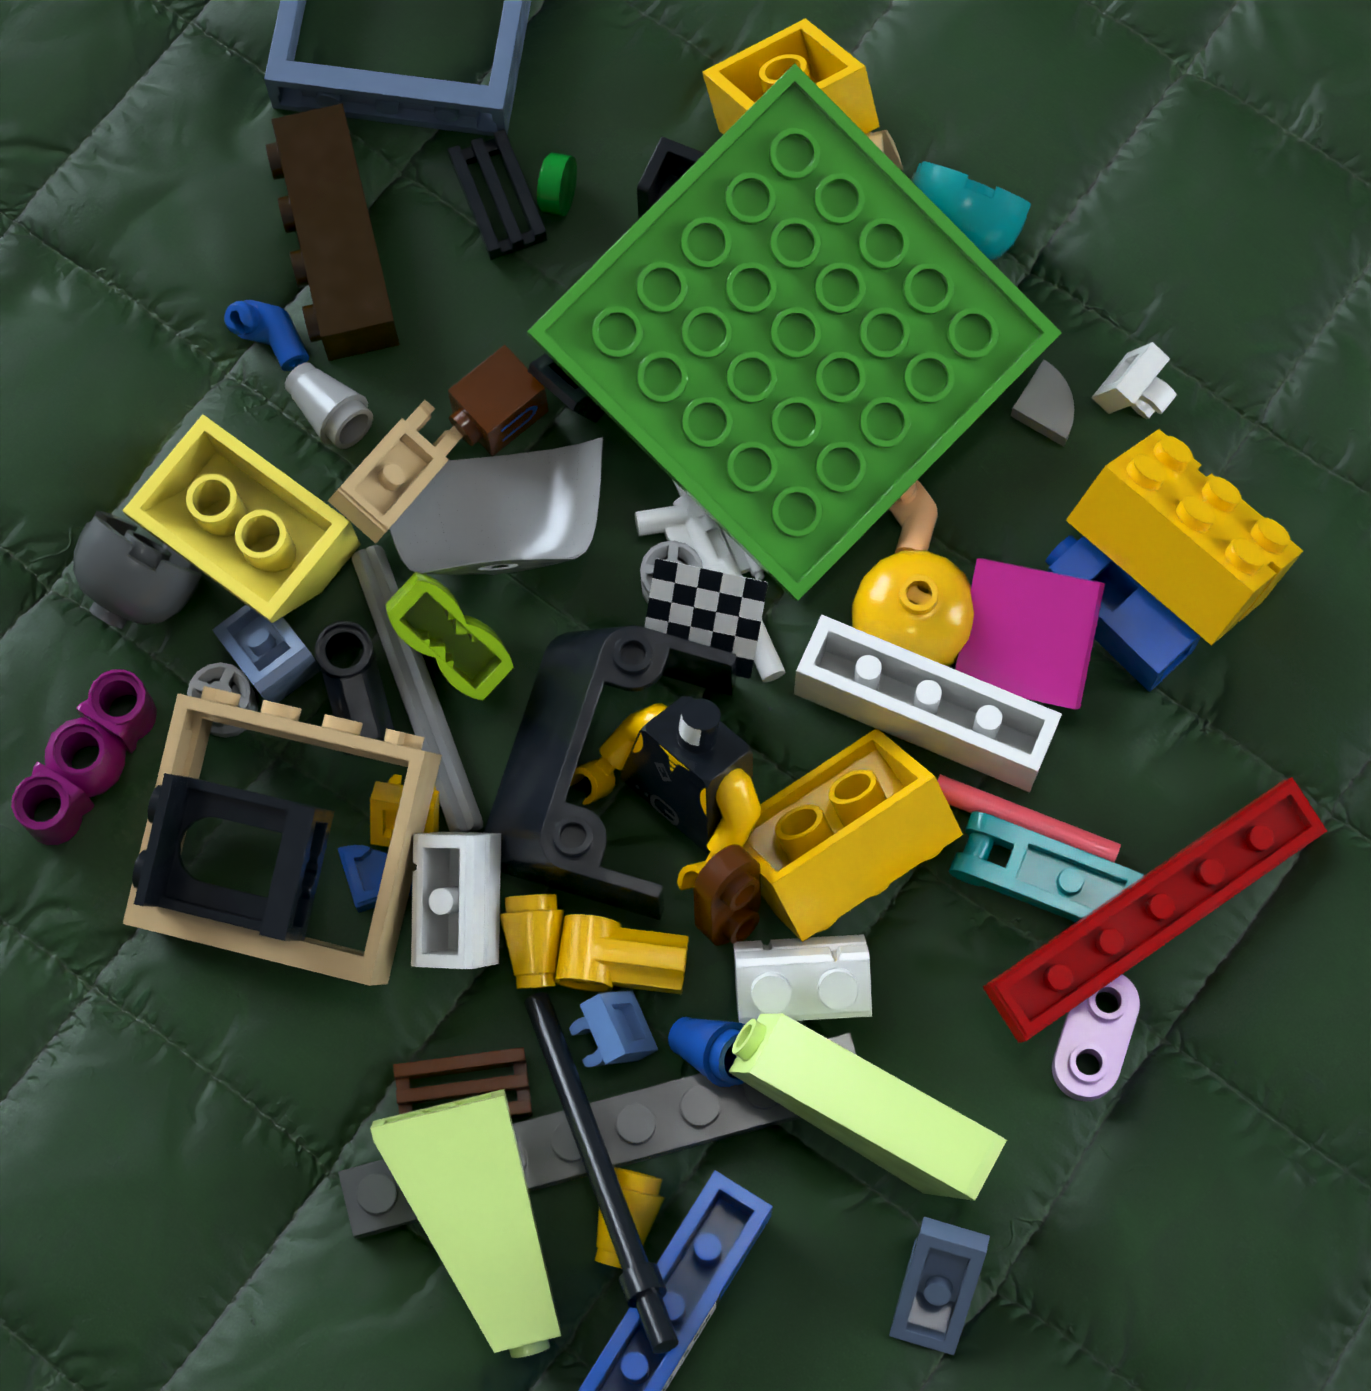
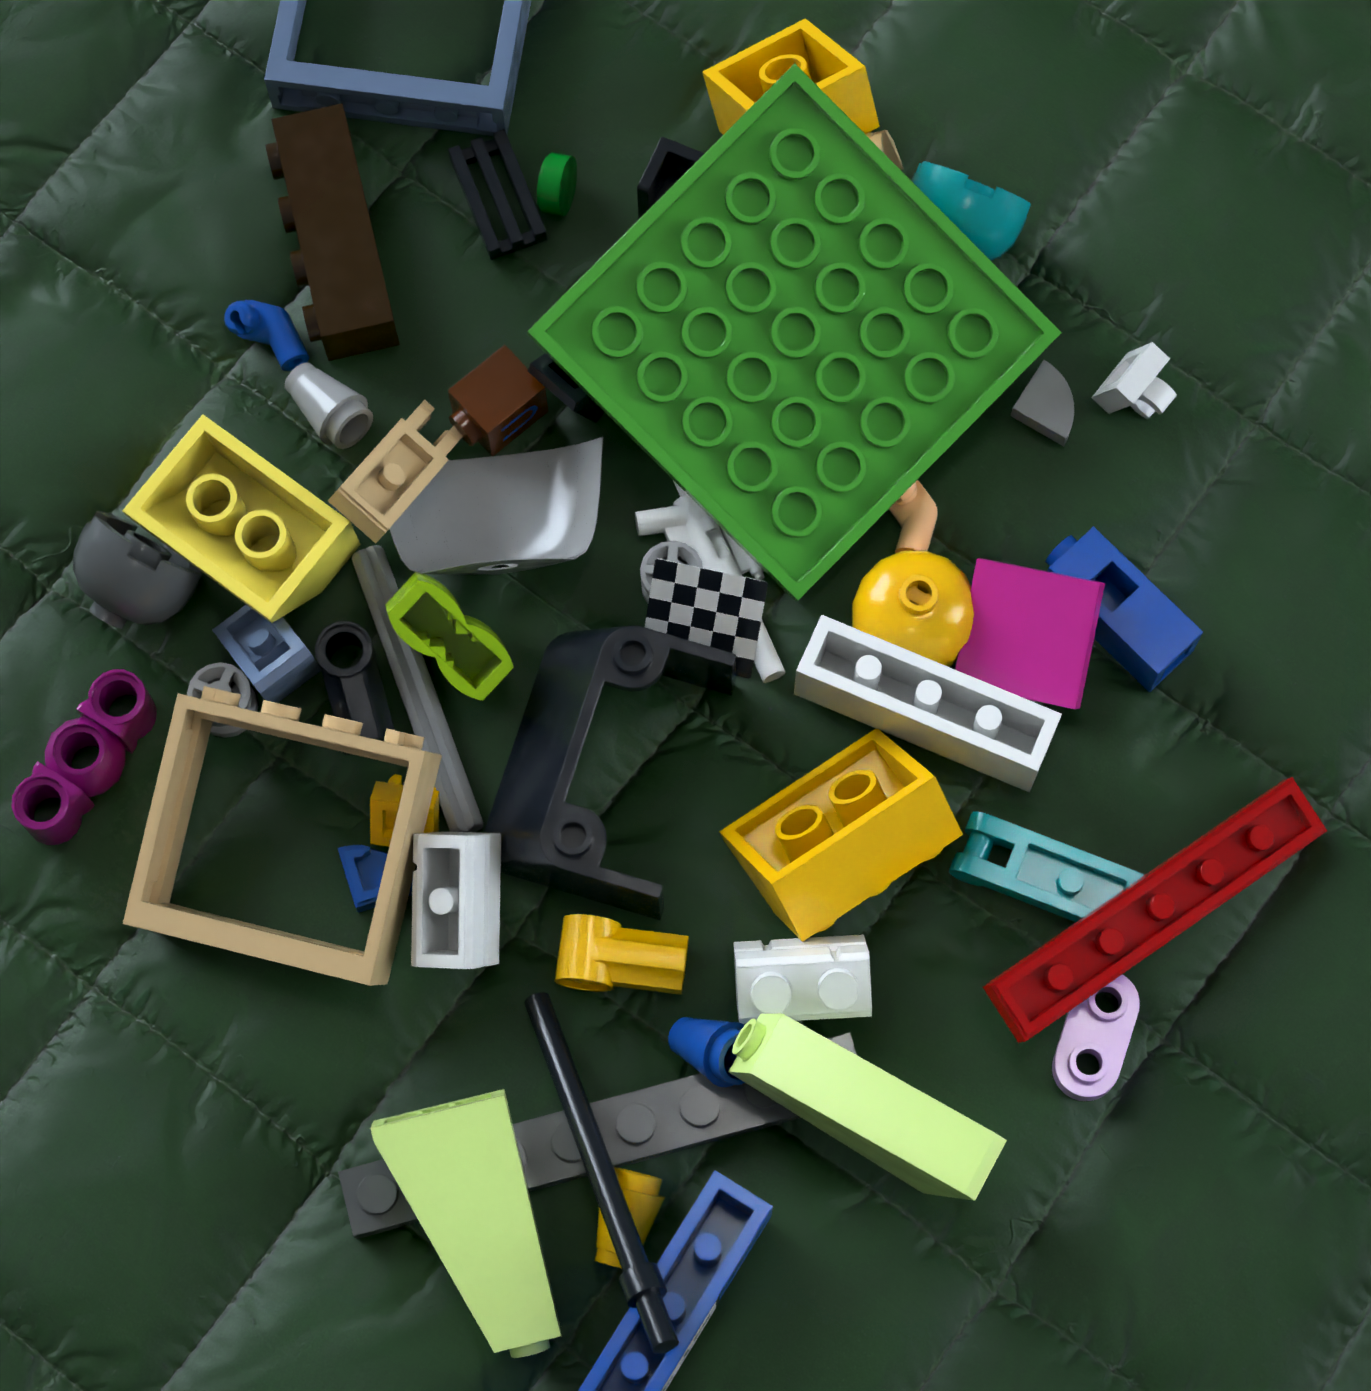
(167, 884): black panel -> none
(513, 1057): reddish brown tile -> none
(533, 938): yellow cone -> none
(616, 1028): medium blue tile -> none
(686, 770): torso -> none
(728, 896): reddish brown plate -> none
(939, 1285): sand blue slope -> none
(973, 799): coral bar -> none
(1184, 535): yellow piece -> none

